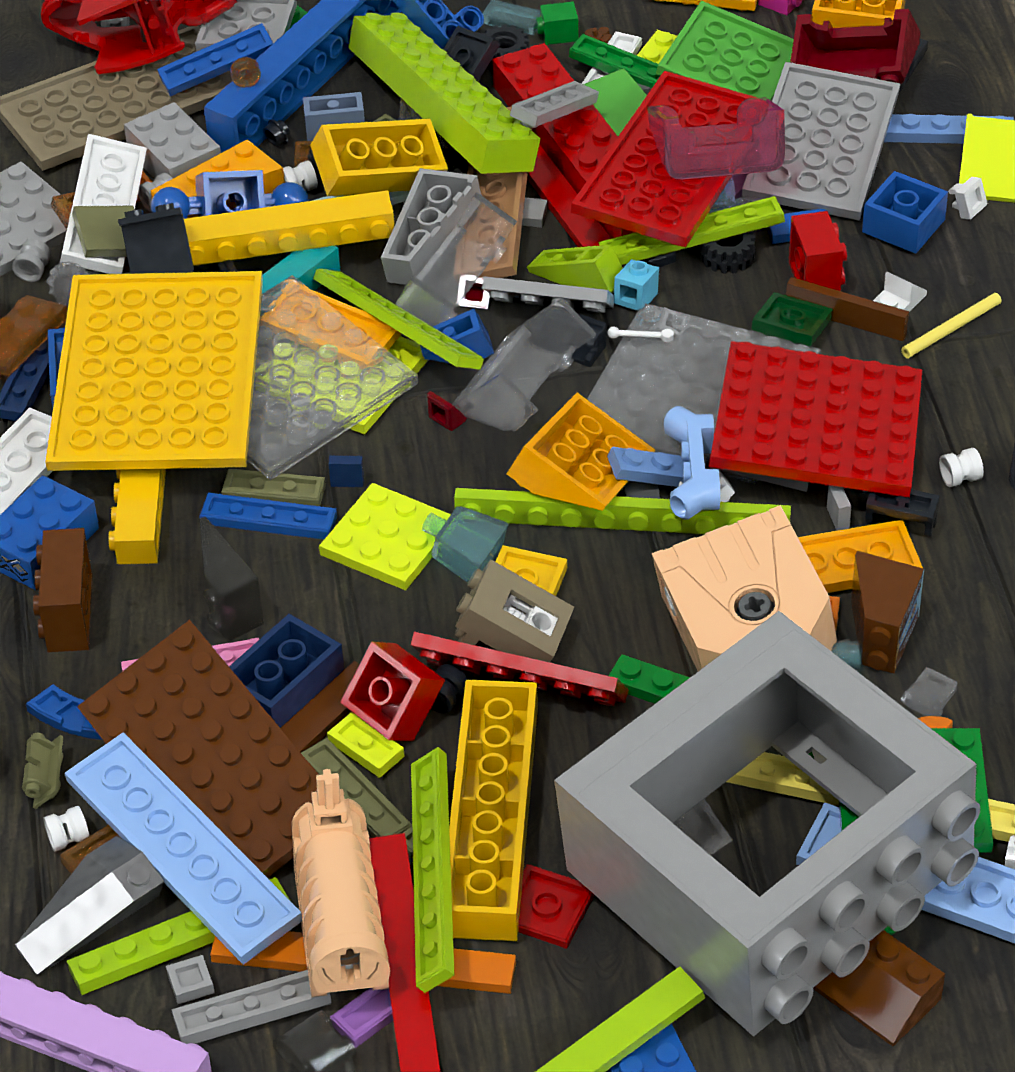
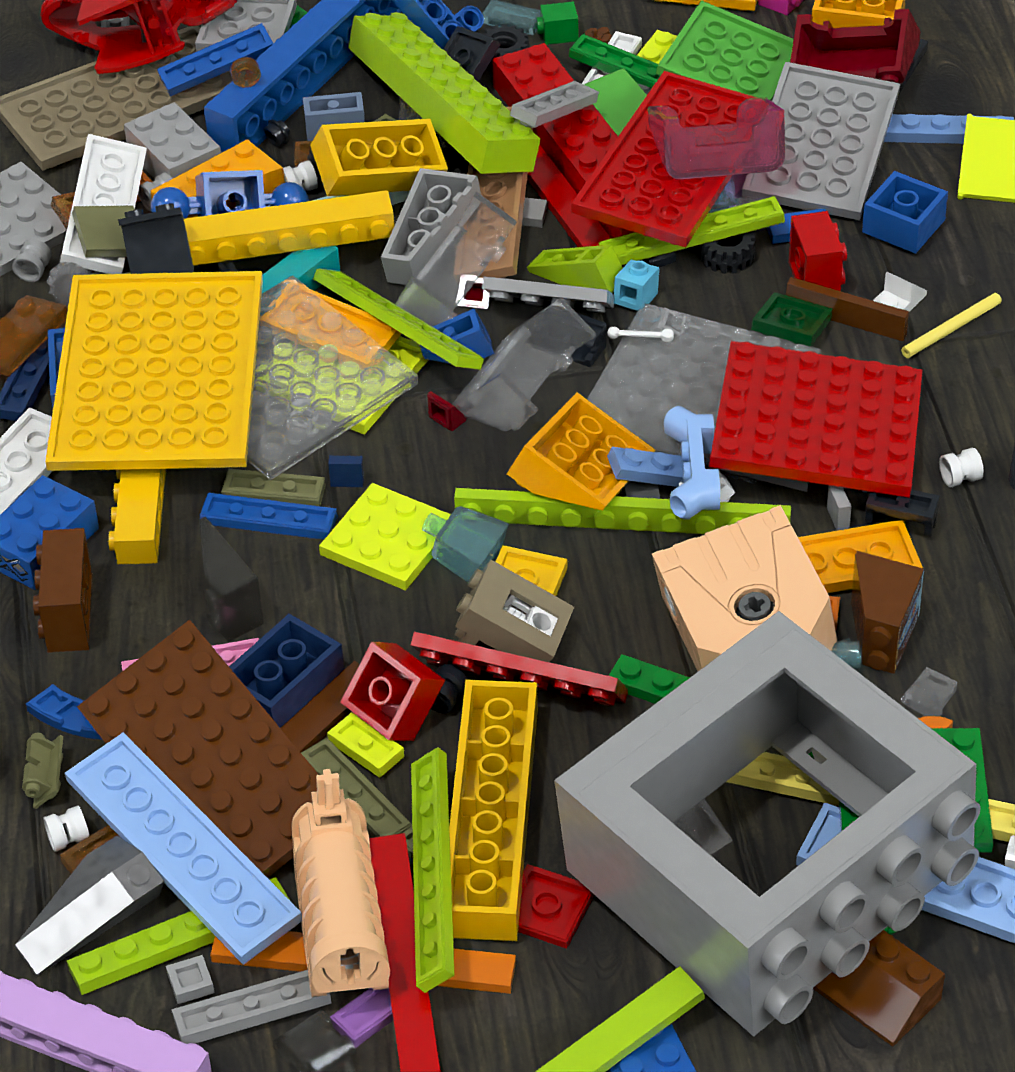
(969, 197): white tile -> none

